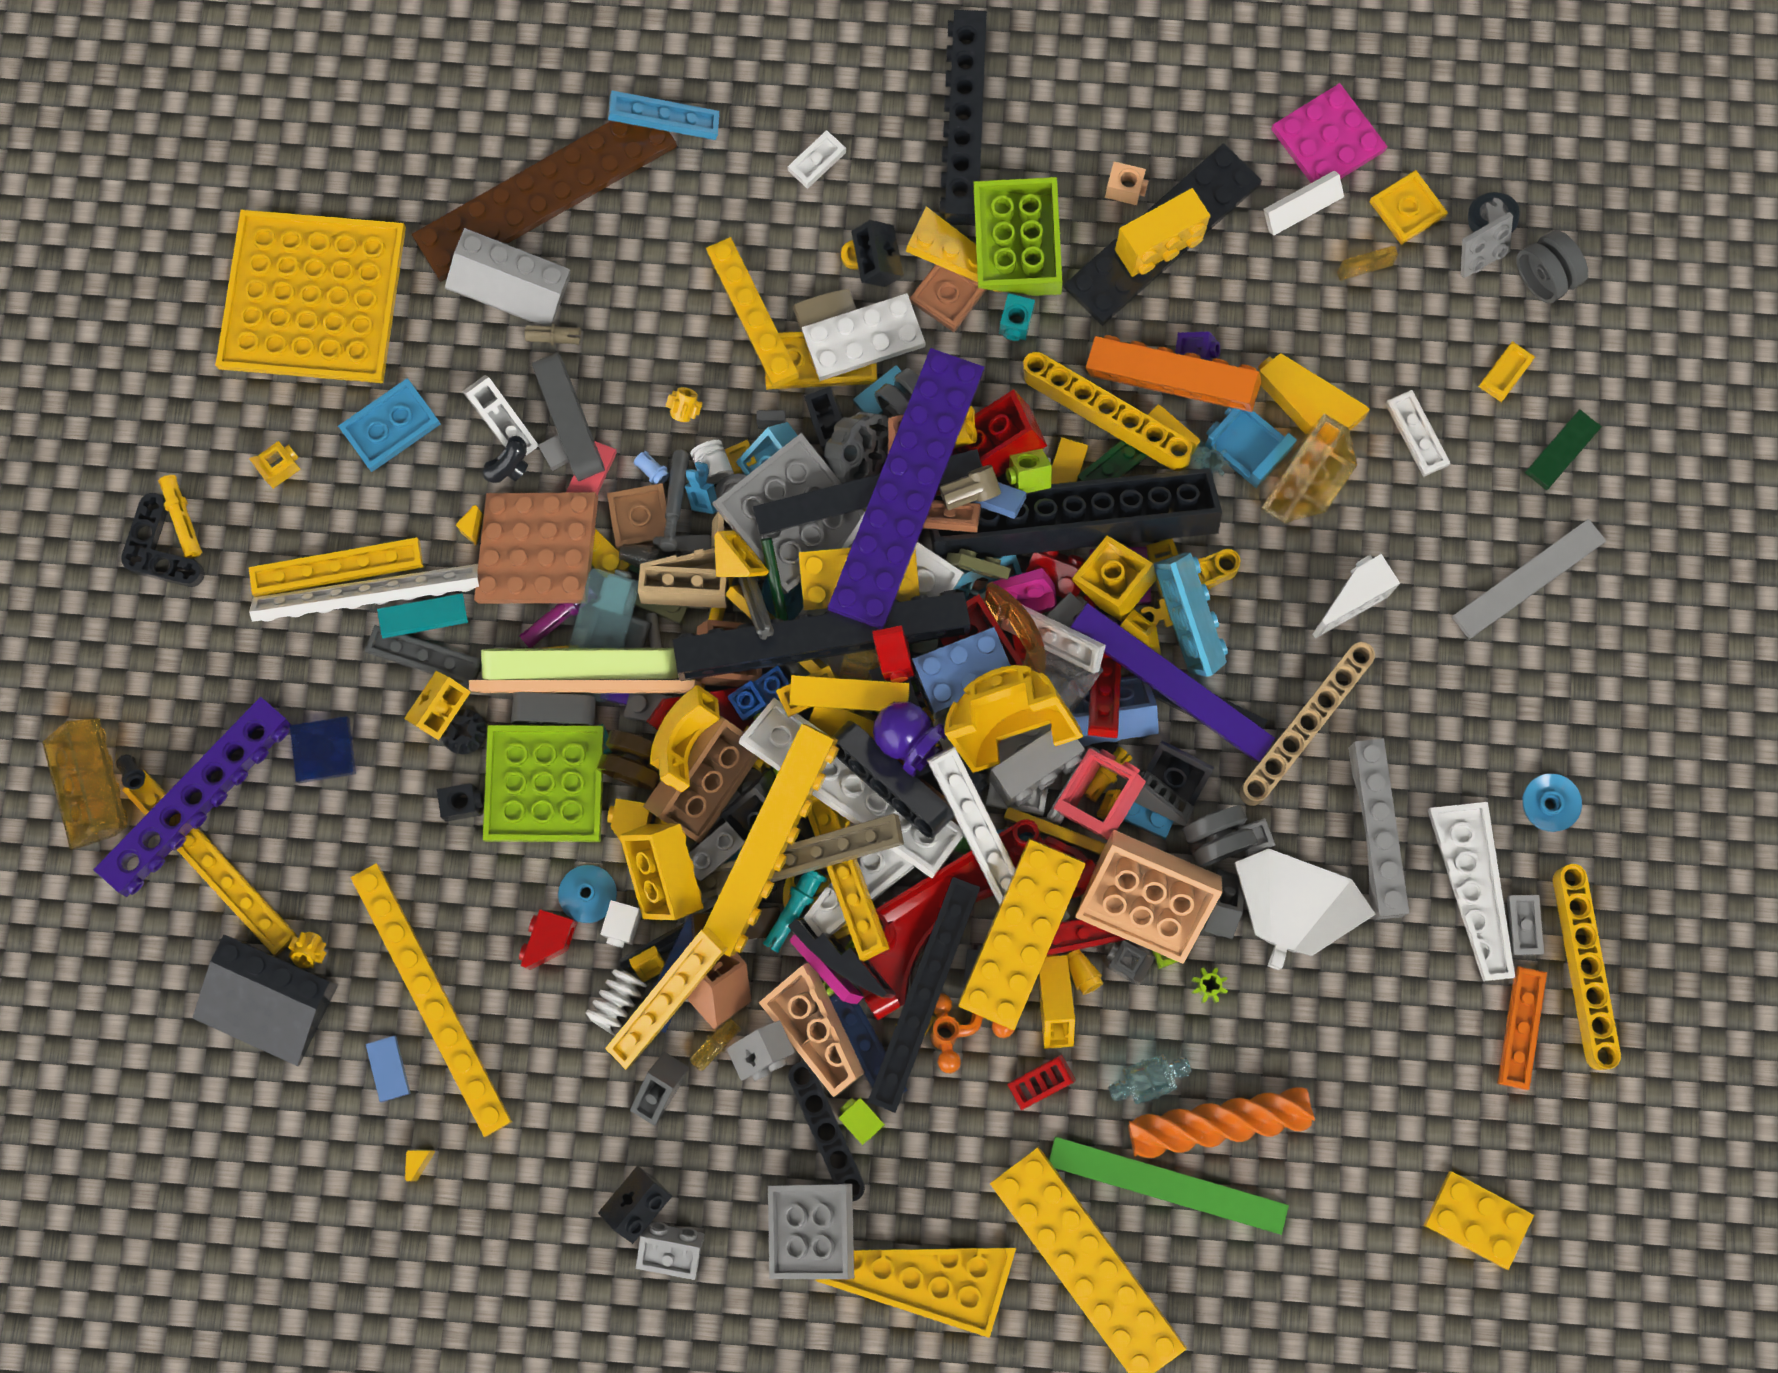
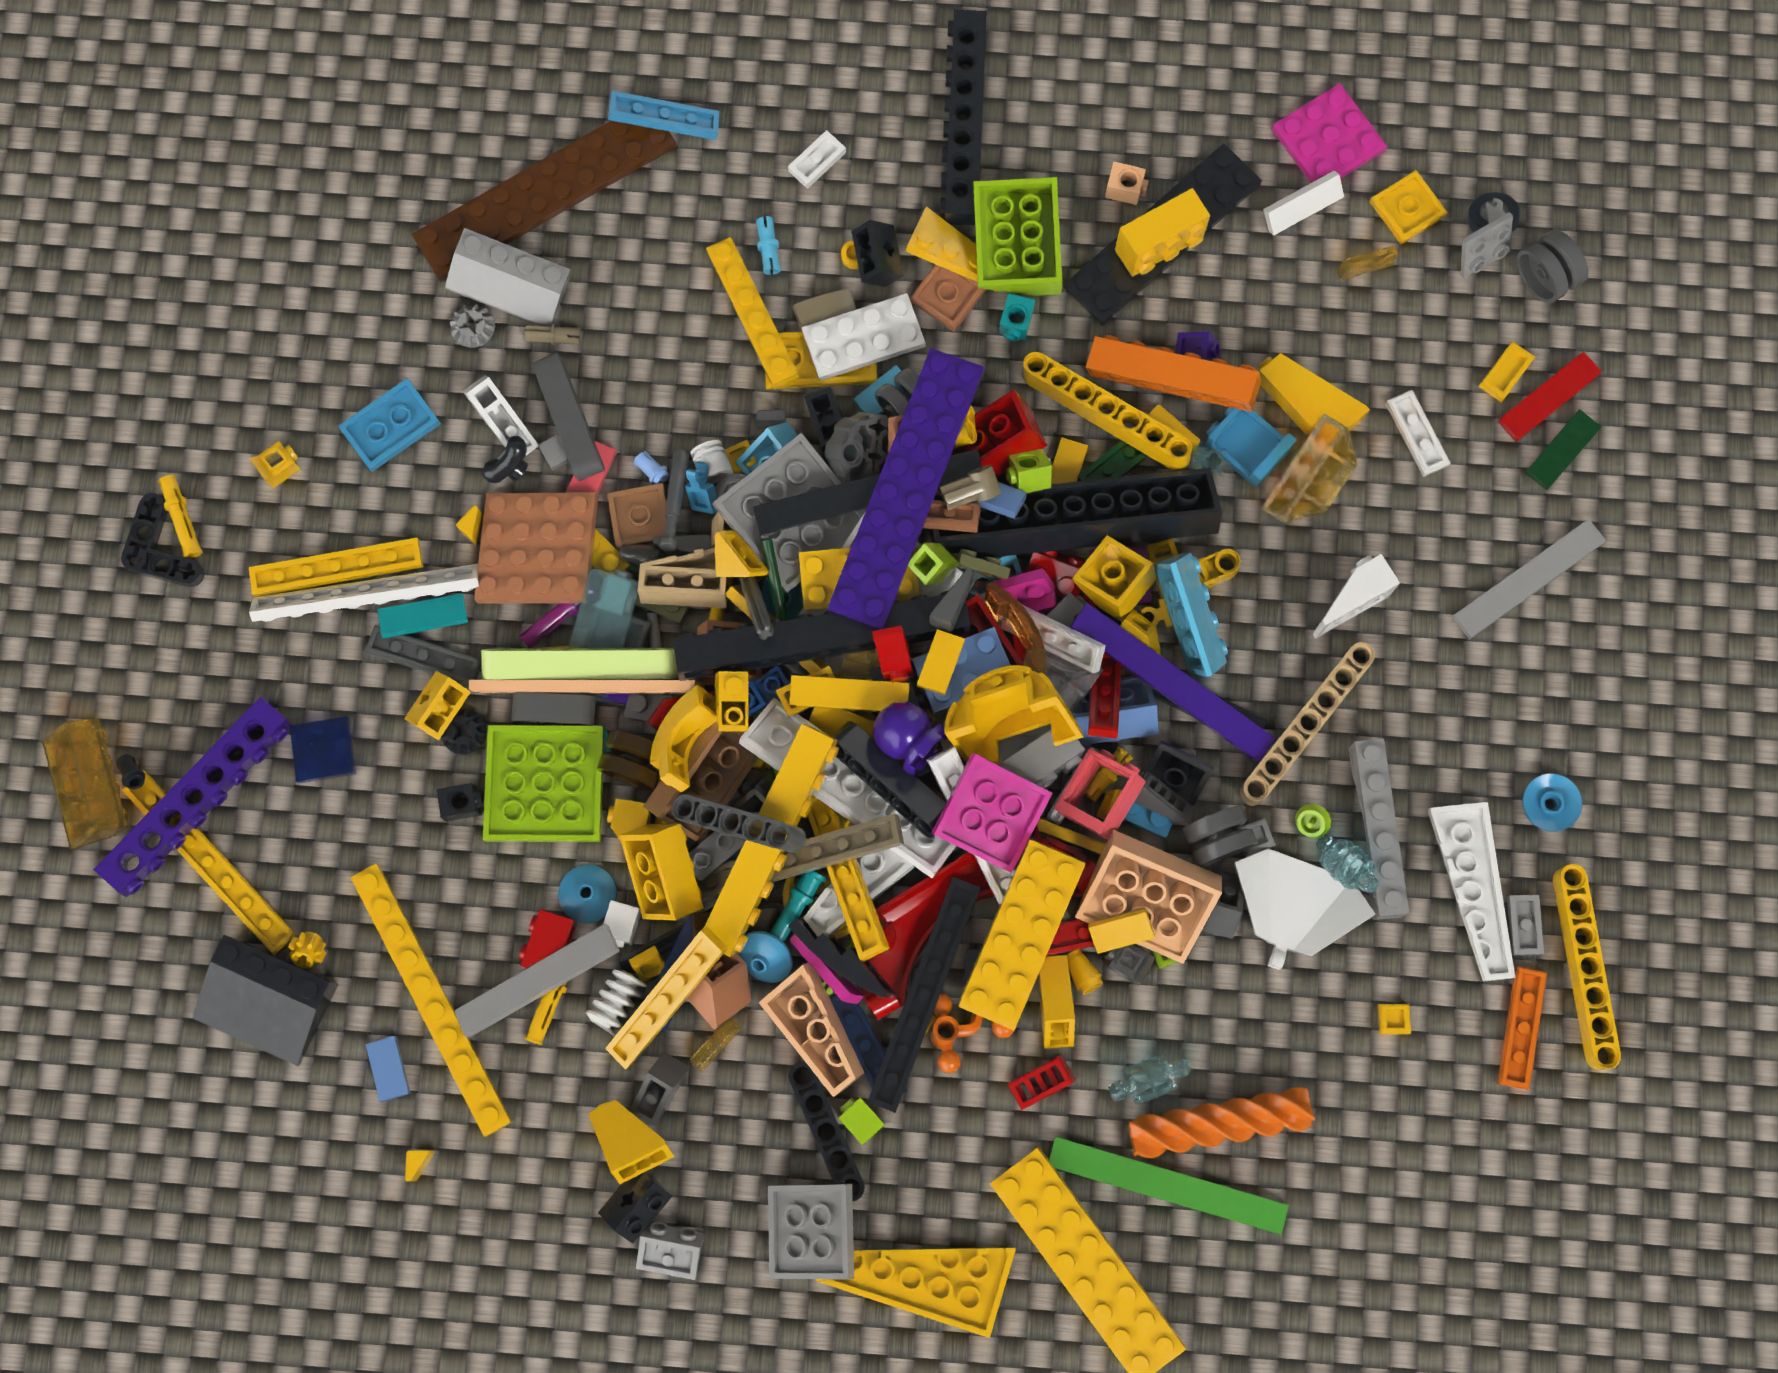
(311, 296): yellow plate -> none
(484, 328): none -> light grey gear
(536, 980): none -> light grey tile
(544, 1015): none -> yellow pin
(627, 1141): none -> yellow slope
(683, 404): yellow gear -> none
(726, 819): none -> dark grey beam
(731, 701): none -> yellow slope
(761, 1052): light grey brick -> none
(766, 957): none -> dark azure dish
(768, 245): none -> medium azure pin
(932, 563): none -> lime brick
(940, 662): none -> yellow tile
(948, 609): none -> dark grey slope
(991, 812): none -> dark pink plate
(1121, 930): none -> yellow tile
(1217, 982): lime gear -> none
(1313, 820): none -> lime hat
(1347, 864): none -> clear light blue piece
(1394, 1019): none -> yellow tile
(1478, 1220): yellow plate -> none
(1549, 396): none -> red tile

